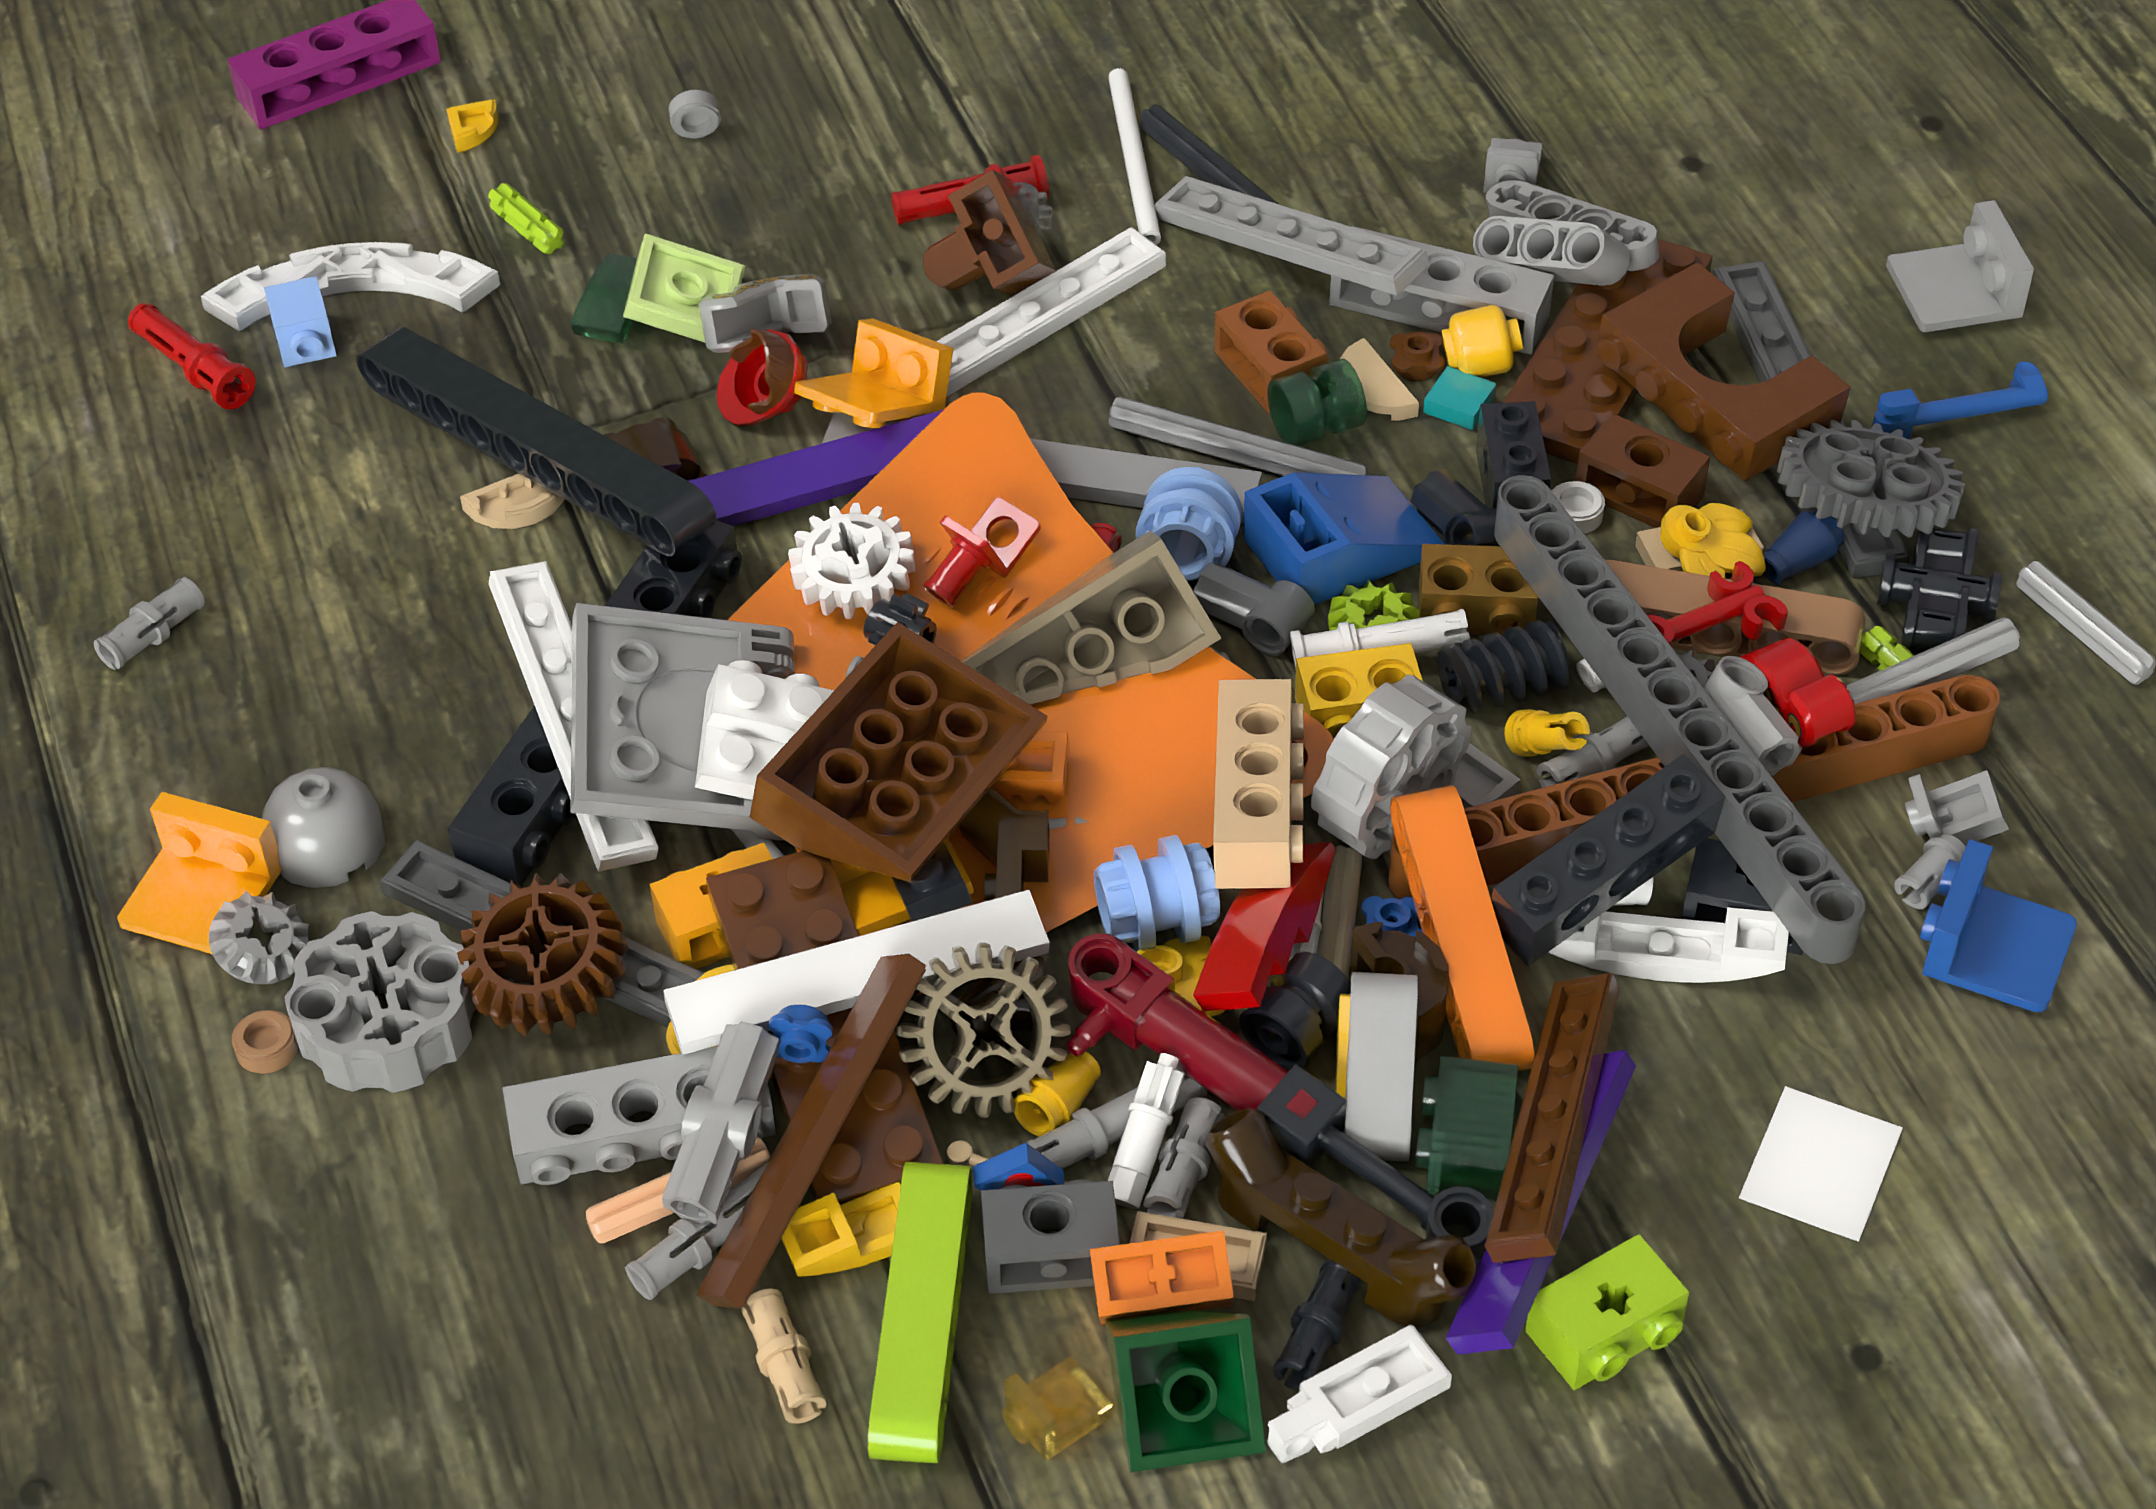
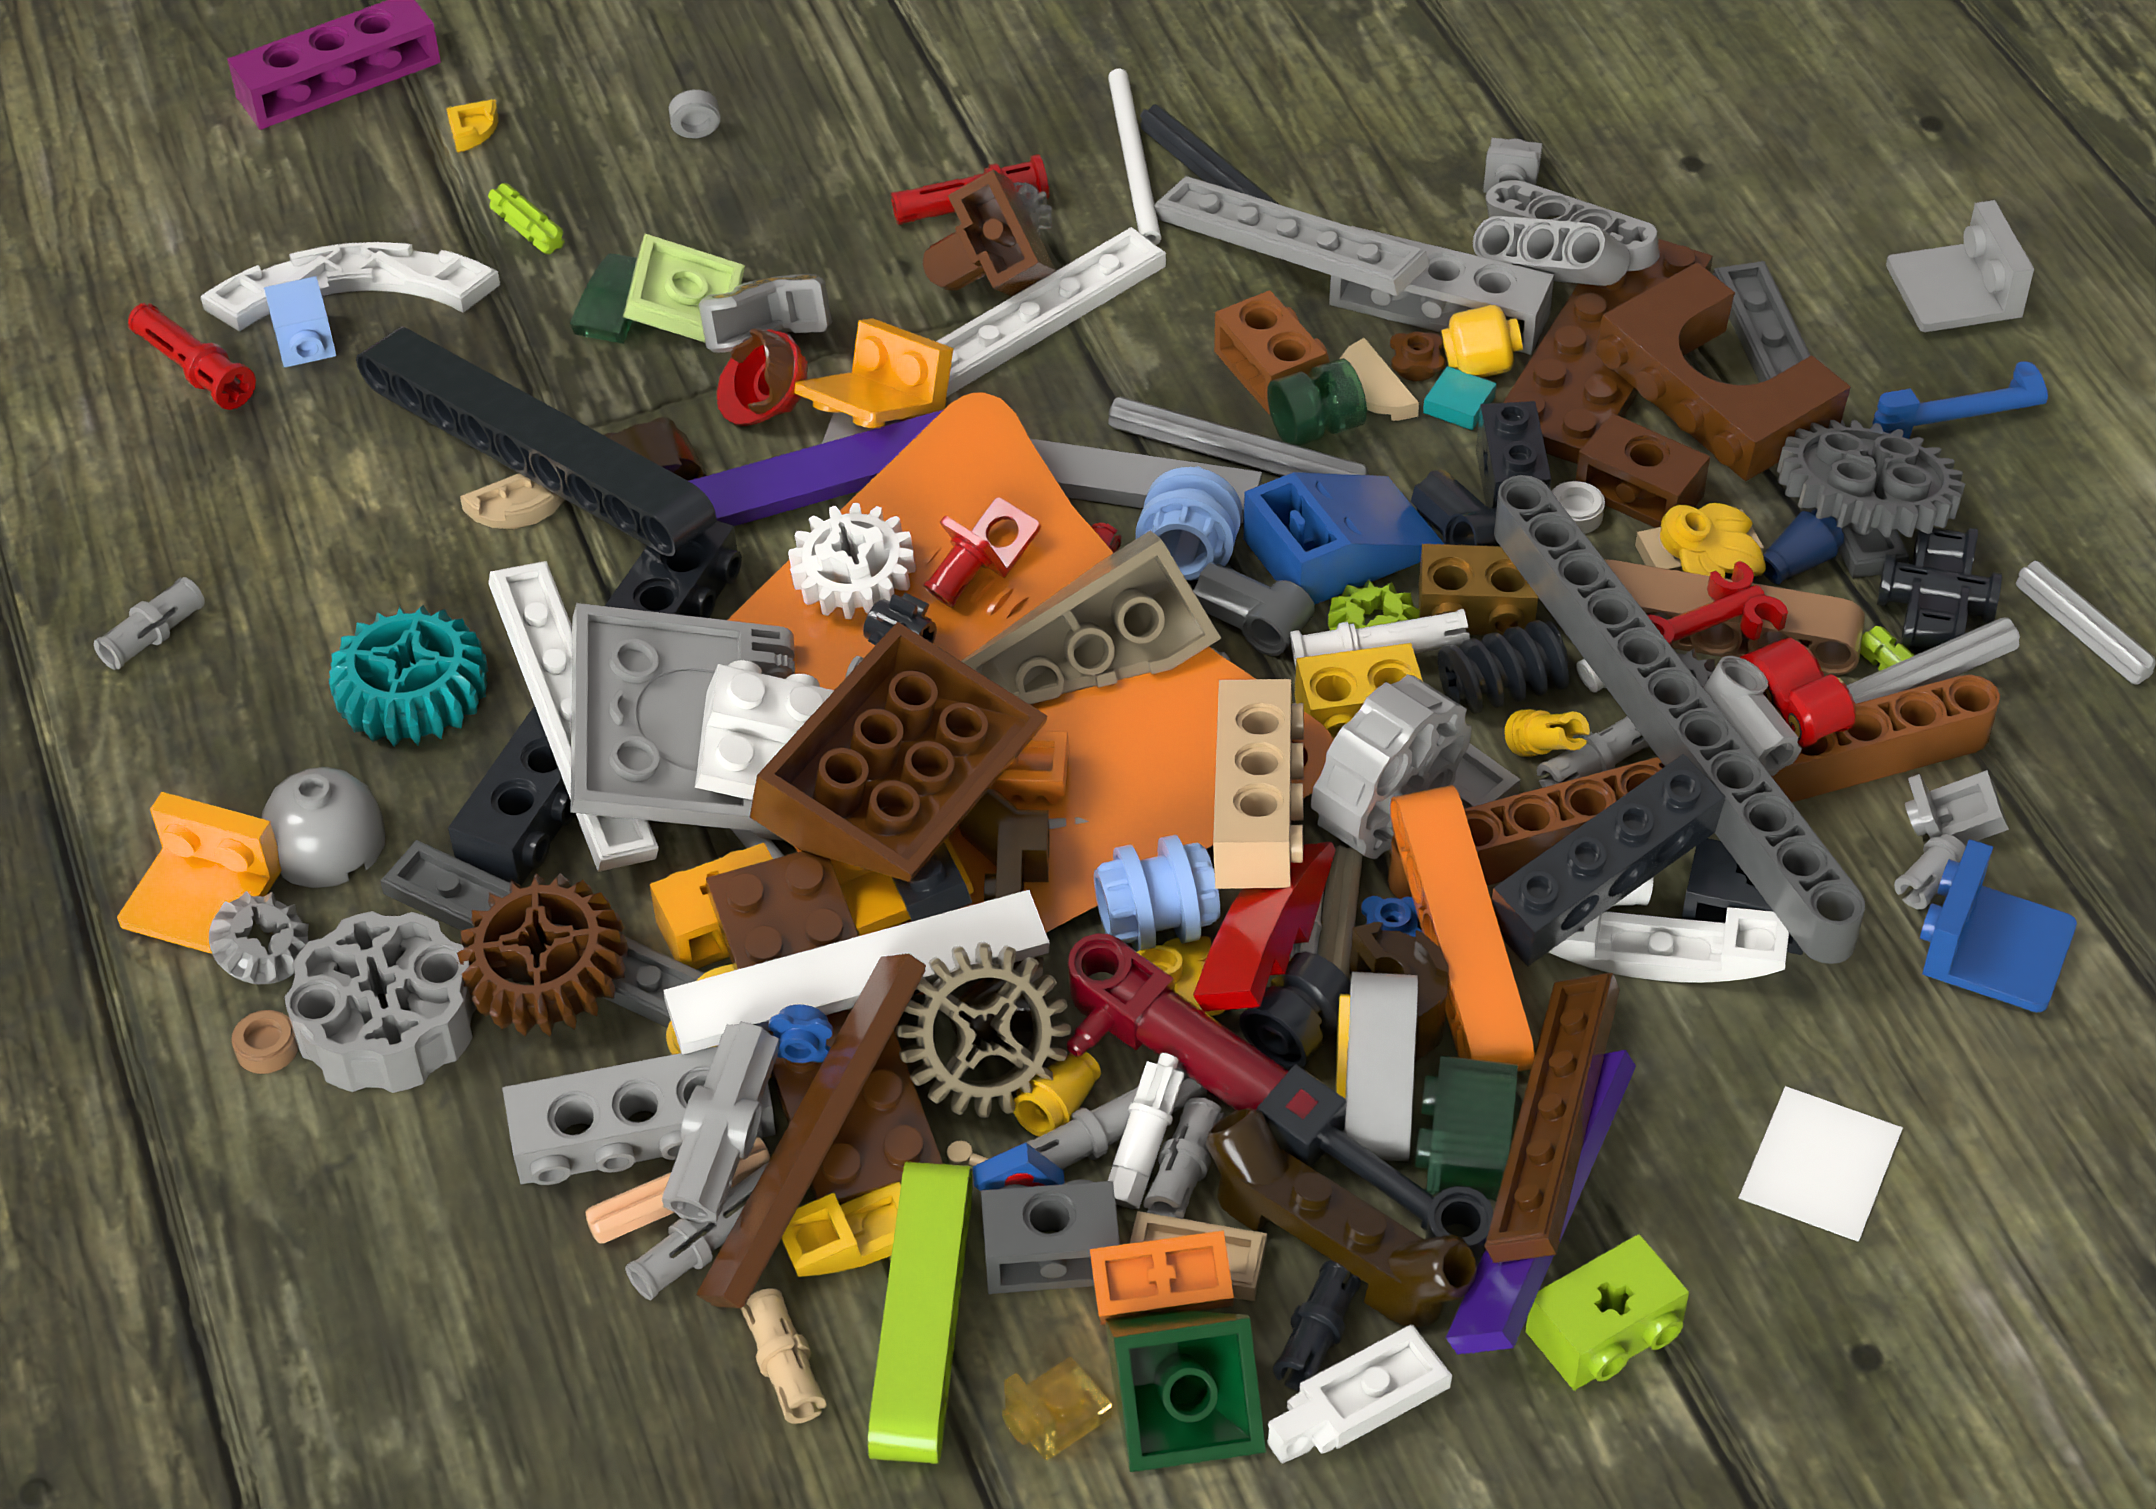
(408, 675): none -> teal gear

